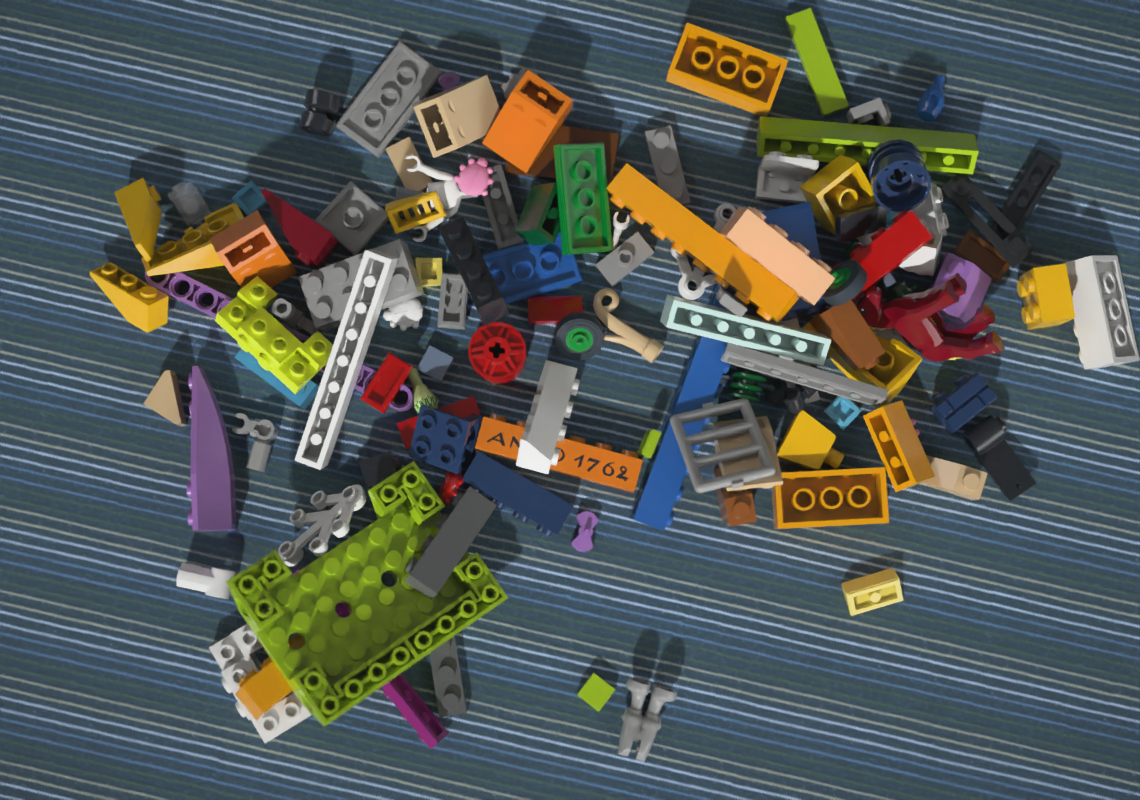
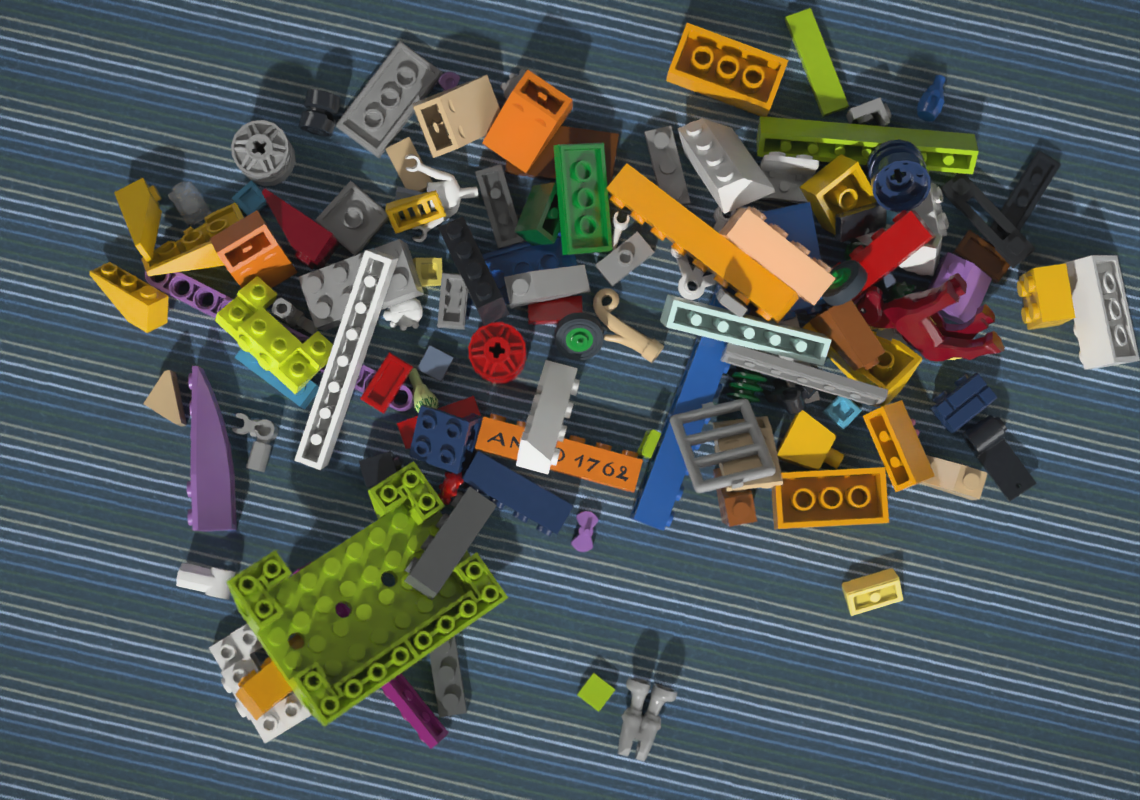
(265, 168): none -> light grey wheel
(324, 522): white plant -> none
(474, 177): bright pink piece -> none
(546, 285): none -> light grey slope
(724, 164): none -> white slope

